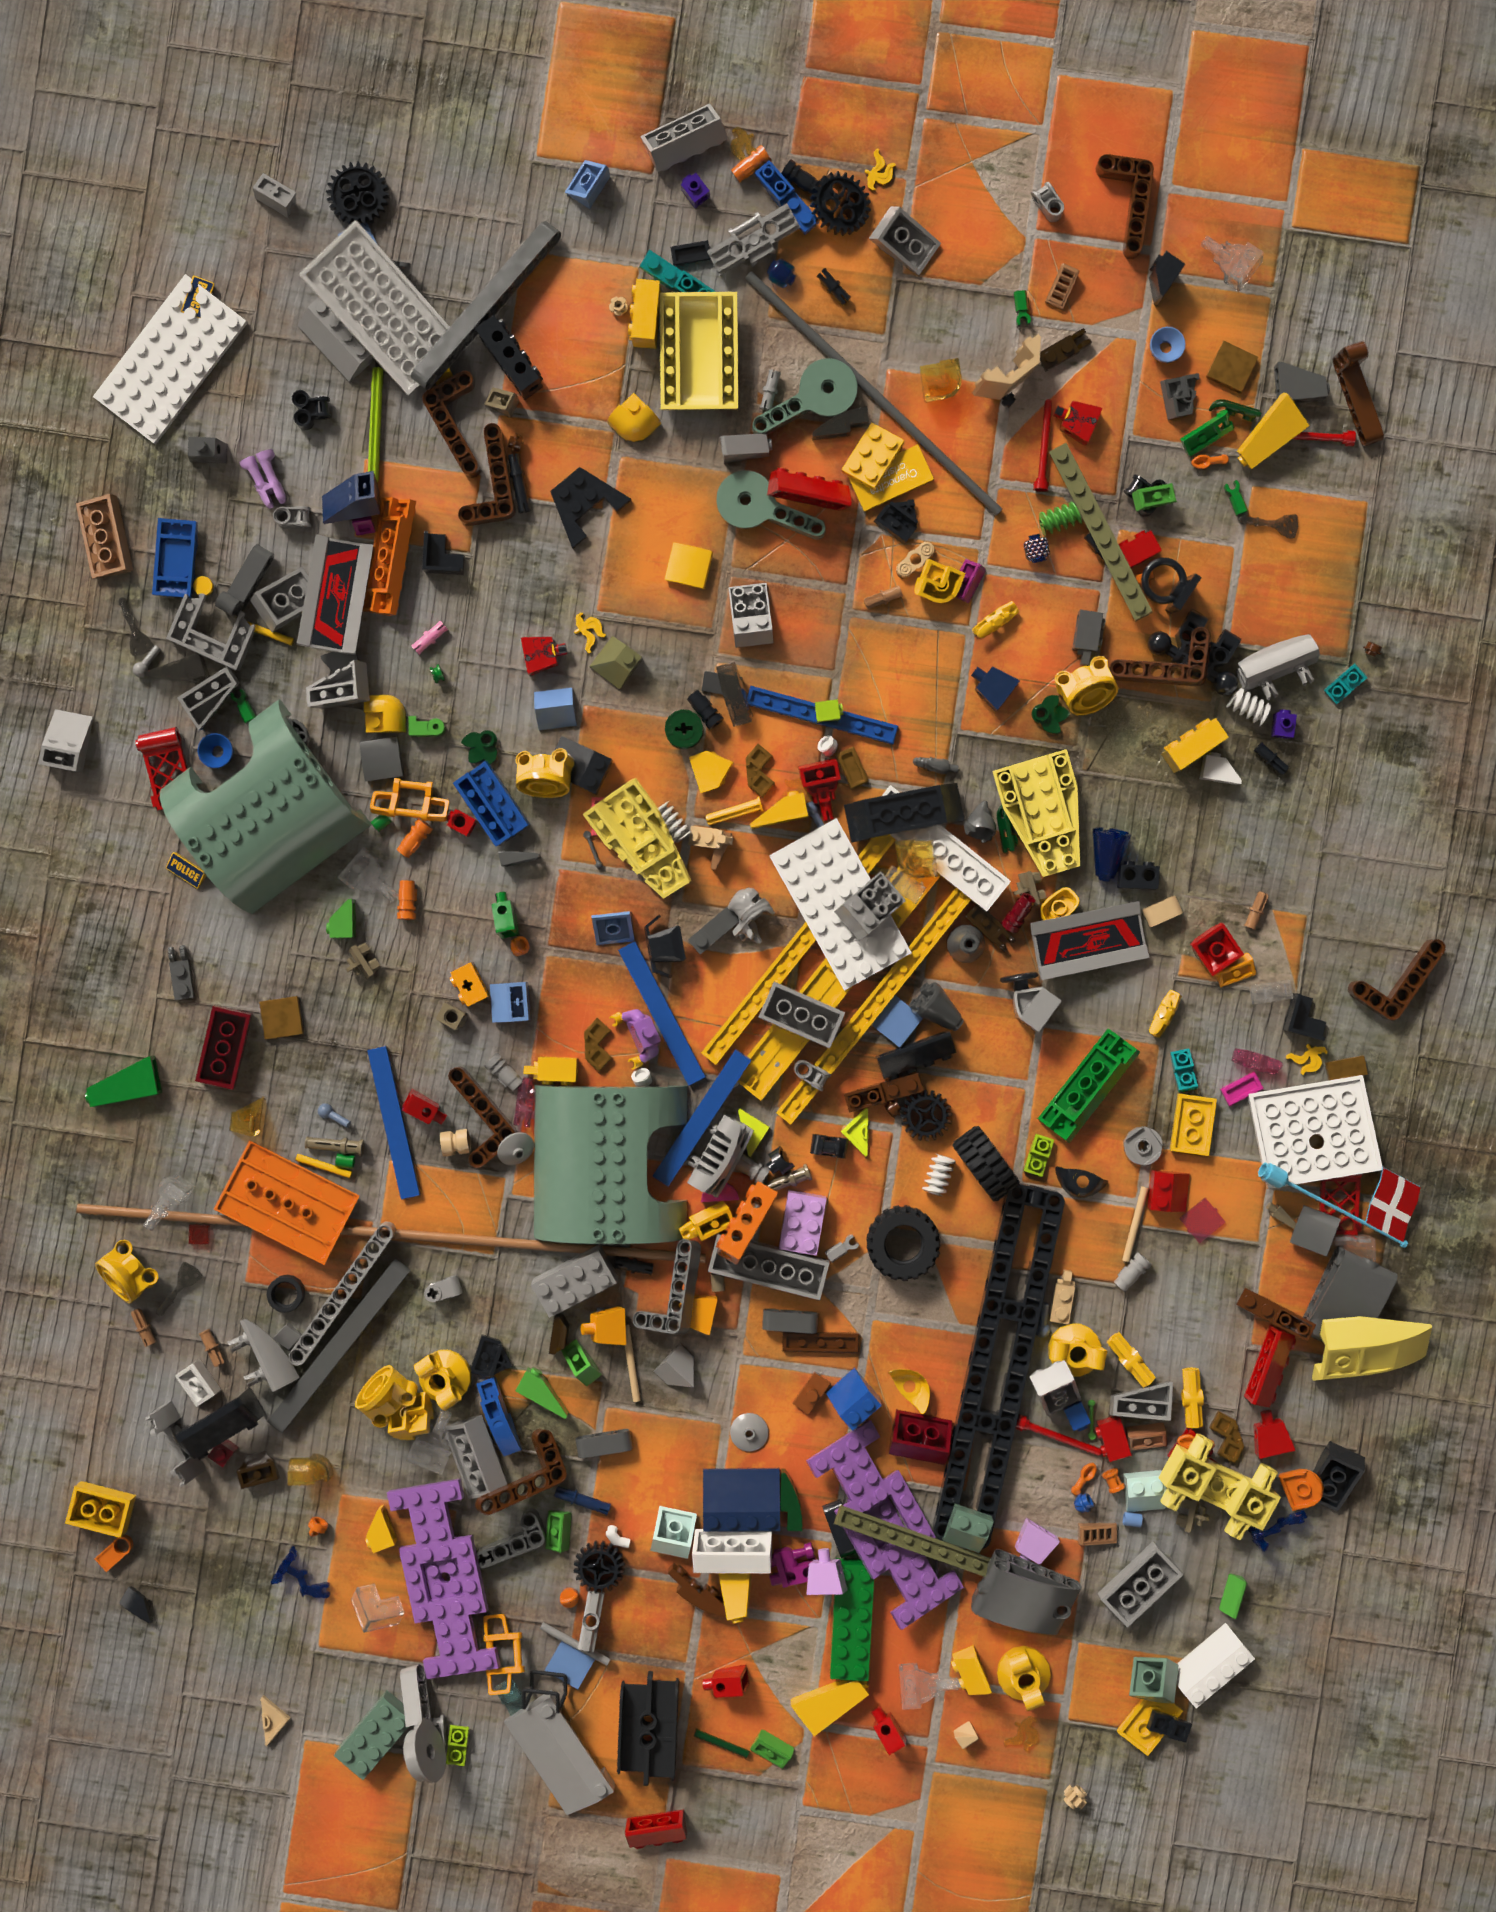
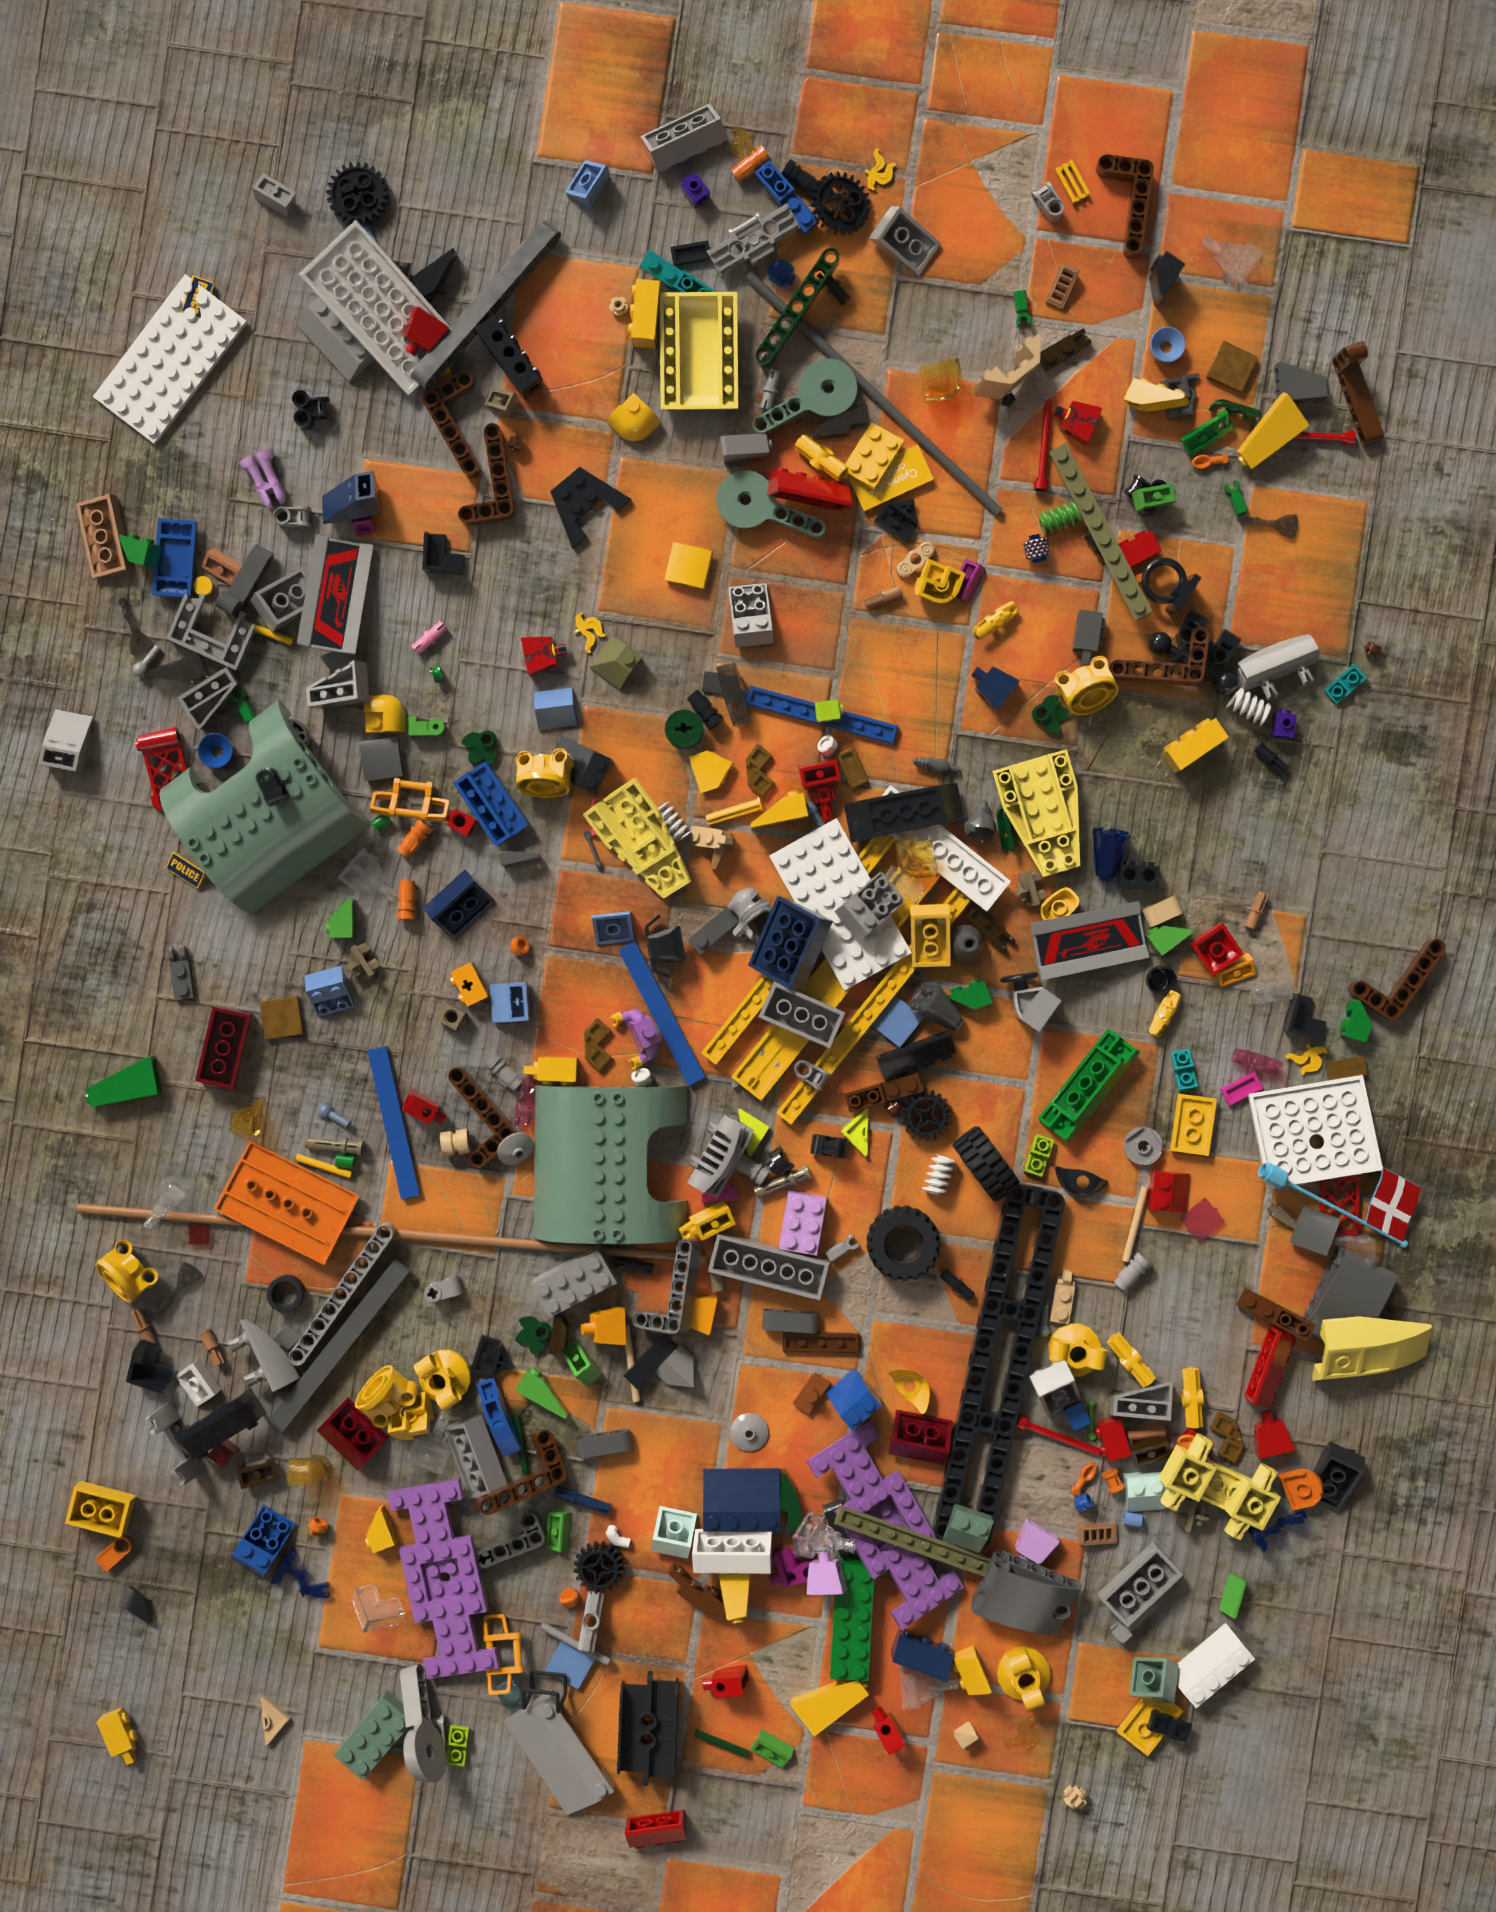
(119, 1734): none -> yellow hinge
(139, 551): none -> green slope
(146, 1371): none -> black panel
(205, 450): dark grey torso -> none
(221, 565): none -> nougat slope
(263, 1541): none -> blue slope
(272, 788): none -> black piece
(329, 991): none -> medium blue slope
(352, 1434): none -> dark red slope
(375, 421): lime axle -> none
(389, 555): orange slope -> none
(422, 331): none -> red torso
(432, 277): none -> black slope
(459, 904): none -> dark blue slope
(505, 924): green torso -> none
(517, 475): black pin -> none
(522, 1454): none -> dark green bar
(530, 1333): none -> dark green plate
(650, 1361): none -> black tile
(702, 1117): blue tile -> none
(756, 1194): orange brick -> none
(790, 943): none -> dark blue slope
(798, 298): none -> dark green beam
(817, 1537): none -> clear brick
(821, 458): none -> yellow piece
(922, 1654): none -> dark blue slope
(930, 935): none -> yellow slope
(957, 1285): none -> black axle
(973, 996): none -> green slope
(1015, 918): dark red axle -> none
(1065, 166): none -> yellow tile
(1123, 1633): none -> light grey plate
(1150, 397): none -> yellow slope
(1150, 1451): none -> dark brown slope
(1161, 979): none -> black hair
(1166, 937): none -> bright green slope
(1218, 769): white slope -> none
(1356, 1023): none -> green slope

